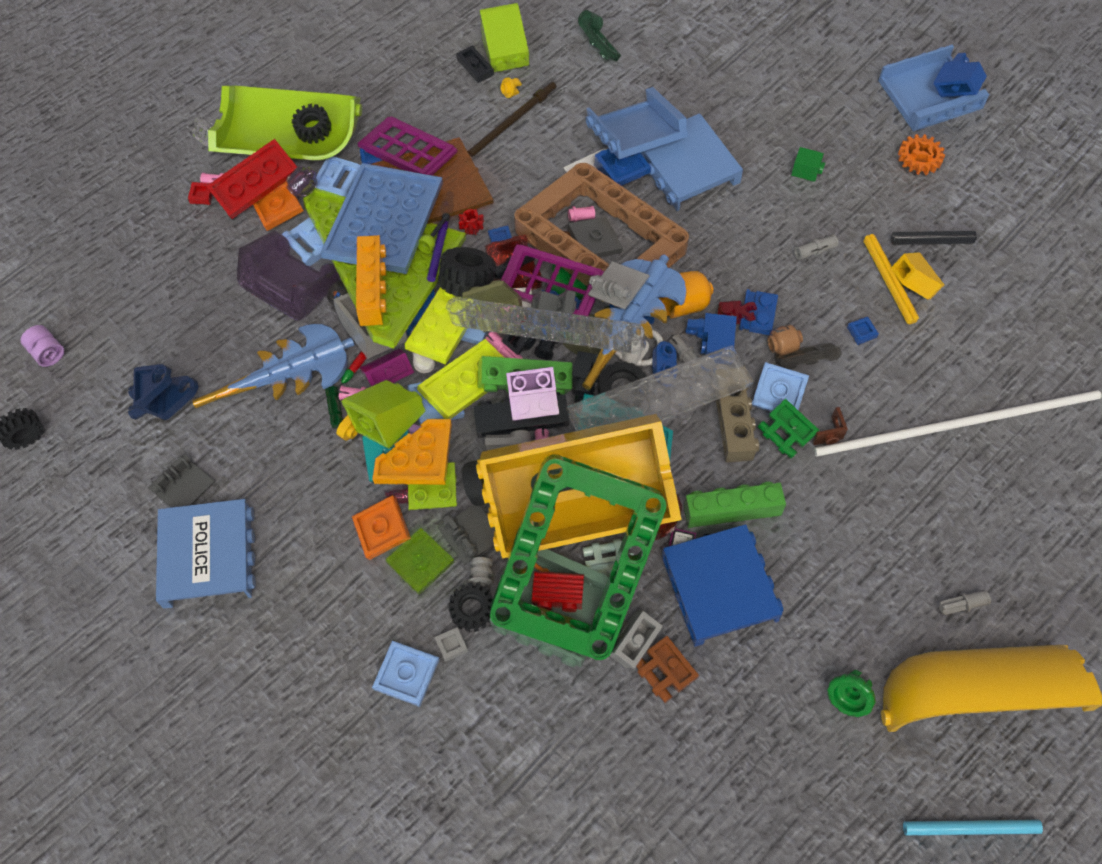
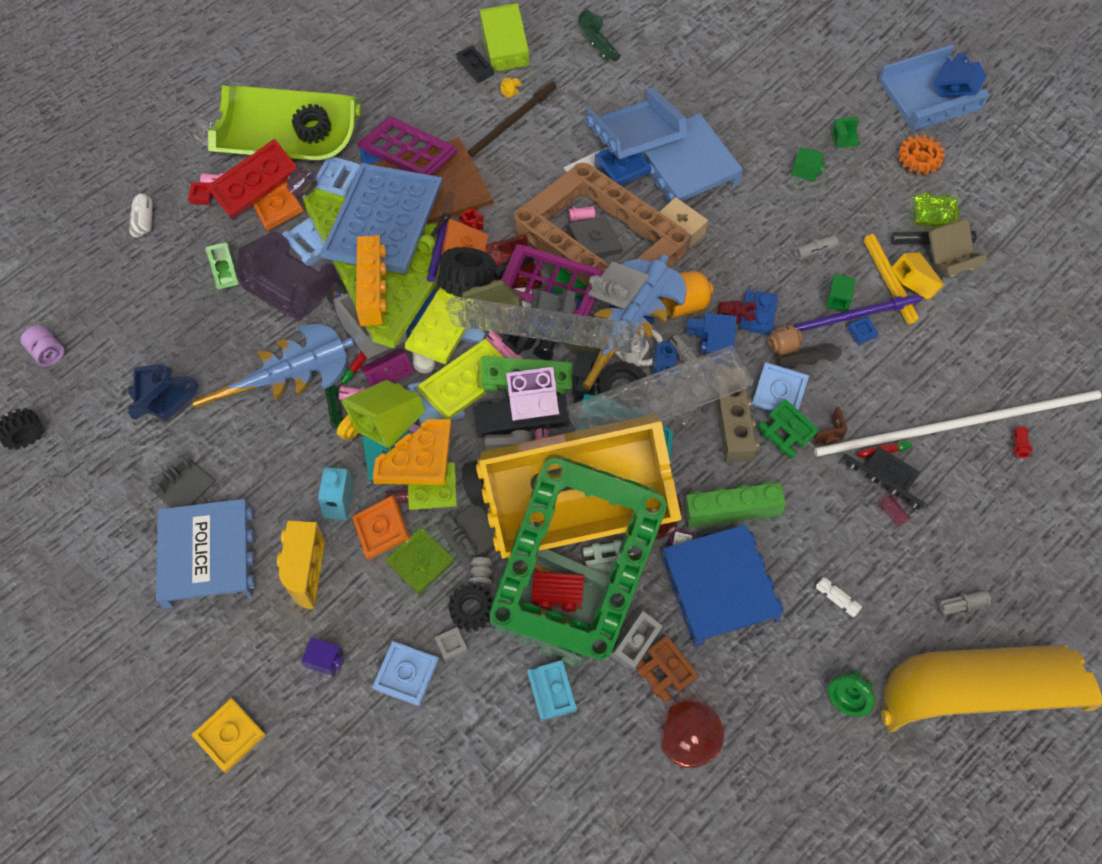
(141, 215): none -> white arm
(222, 264): none -> bright green arch
(228, 735): none -> yellow plate
(301, 561): none -> yellow brick
(323, 657): none -> dark purple brick
(336, 488): none -> medium azure torso
(463, 236): none -> orange plate
(499, 234): blue tile -> none
(551, 690): none -> medium azure plate
(686, 218): none -> tan brick
(692, 734): none -> clear red cylinder
(838, 597): none -> white axle
(840, 292): none -> green brick
(845, 133): none -> green panel
(890, 471): none -> black bracket
(891, 448): none -> red piece
(895, 511): none -> clear pink pin
(896, 304): none -> dark purple bar
(935, 210): none -> clear neon green plate
(953, 249): none -> dark tan bracket
(972, 827): medium azure piece -> none
(1022, 445): none -> red pin

